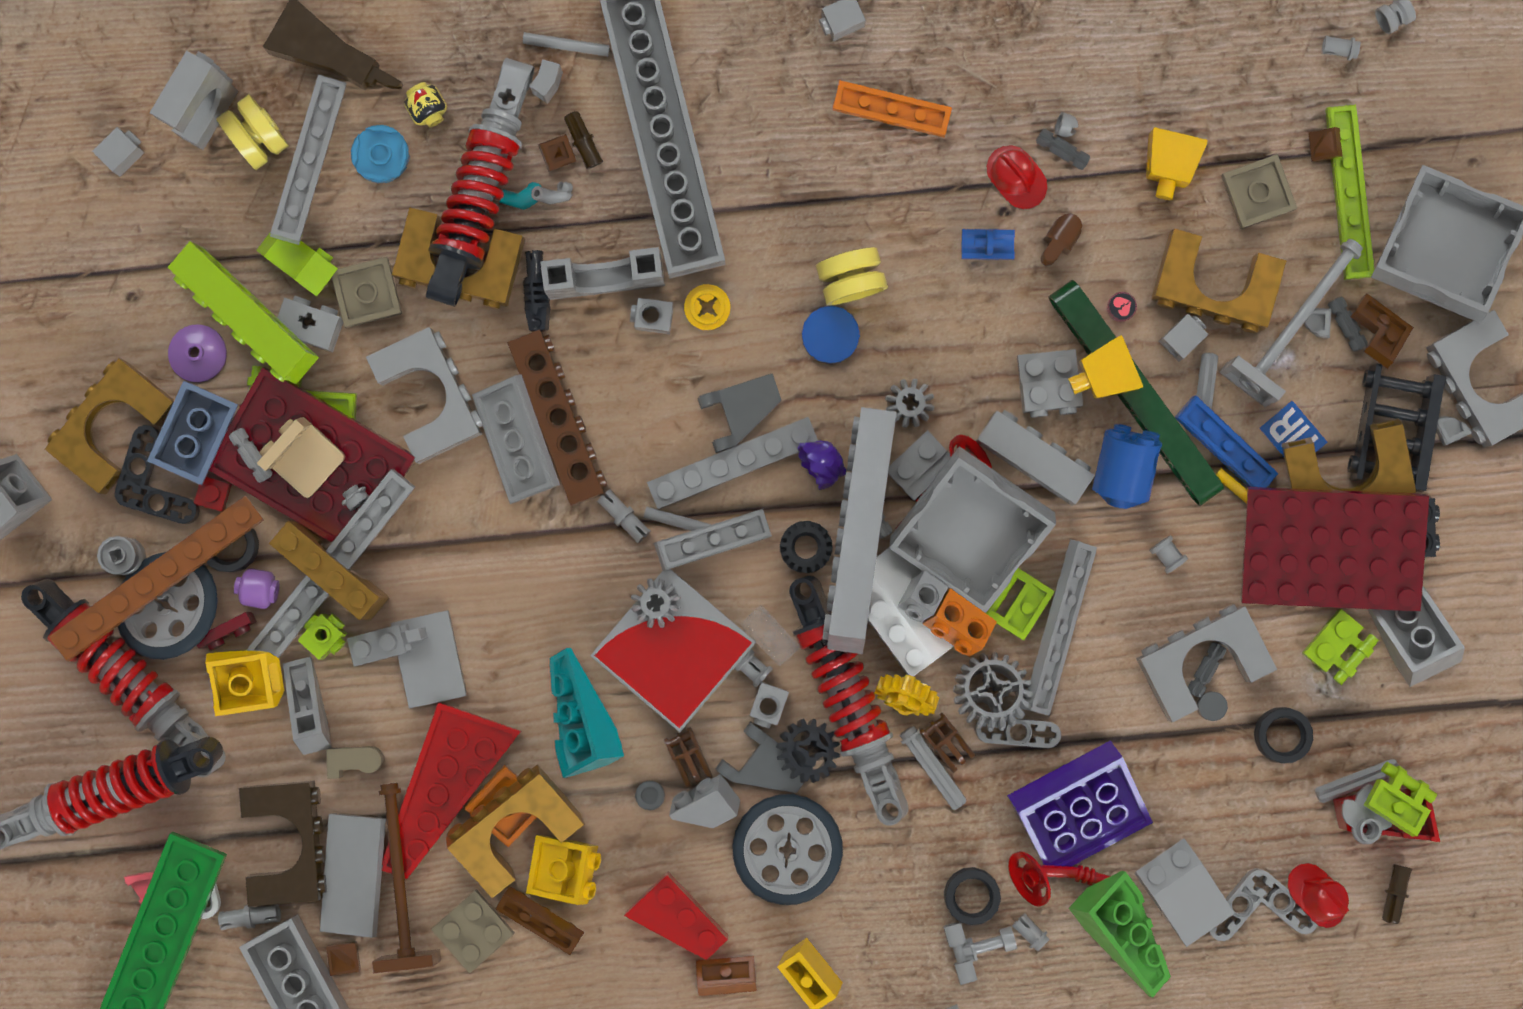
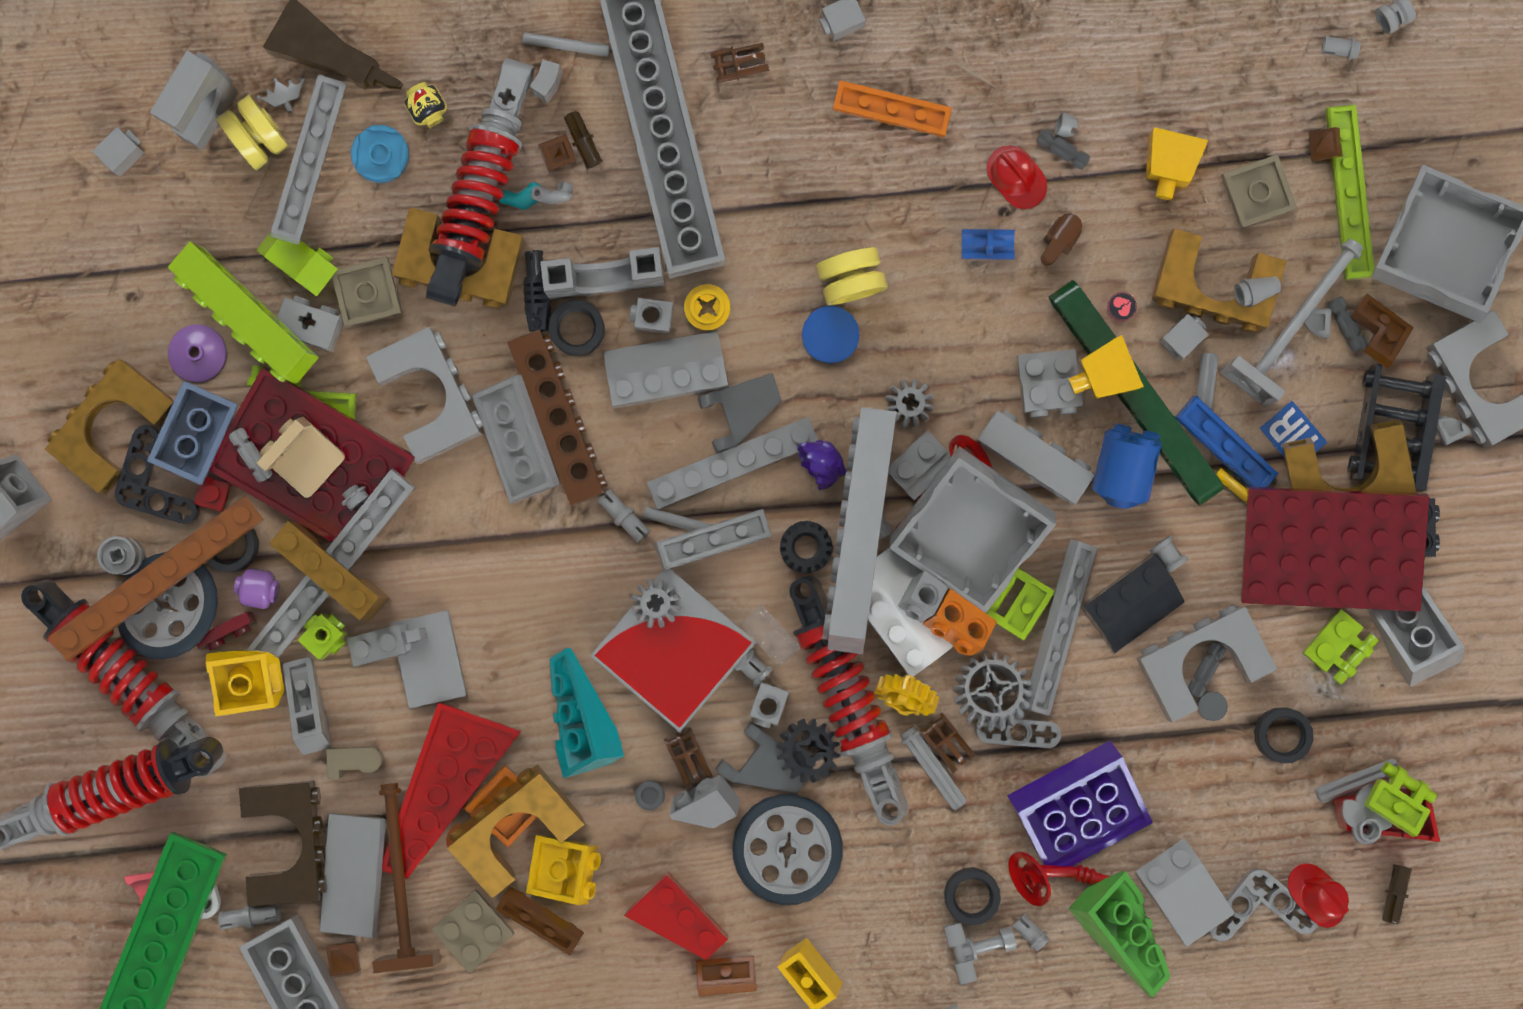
(282, 94): none -> light grey piece
(571, 306): none -> black tyre
(665, 369): none -> light grey slope
(745, 60): none -> reddish brown arm
(1133, 603): none -> black slope
(1255, 290): none -> light grey cone

